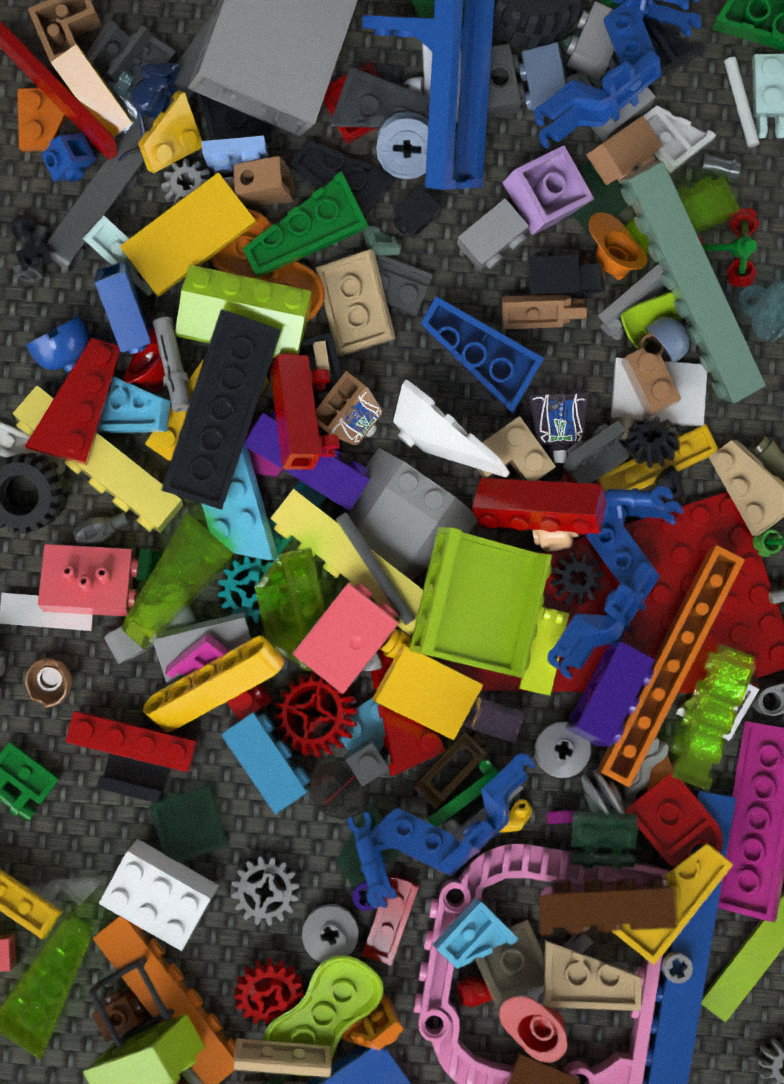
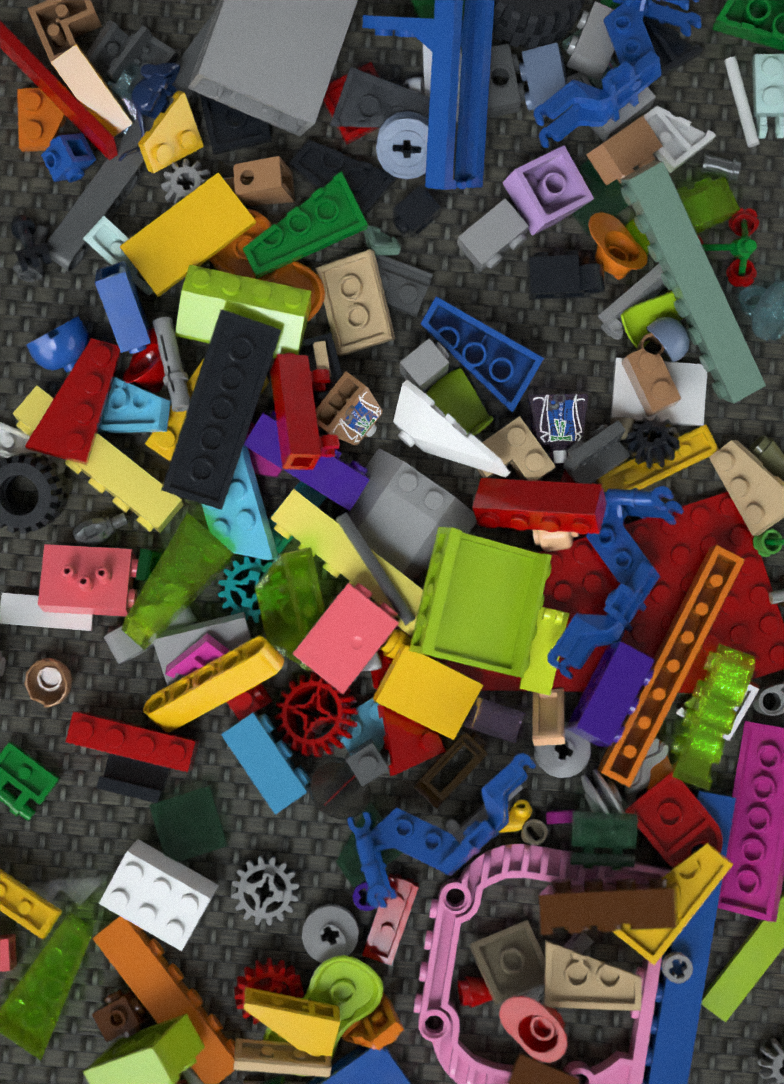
(164, 1014): black piece -> none
(225, 153): light blue plate -> none
(300, 1021): none -> yellow slope
(425, 365): none -> light grey brick
(458, 398): none -> lime piece
(464, 796): green hinge -> none
(473, 935): medium azure wing -> none
(537, 828): none -> dark tan hinge
(541, 311): medium nougat hinge -> none
(548, 718): none -> light nougat tile
(576, 589): black gear -> none
(669, 479): black tile -> none

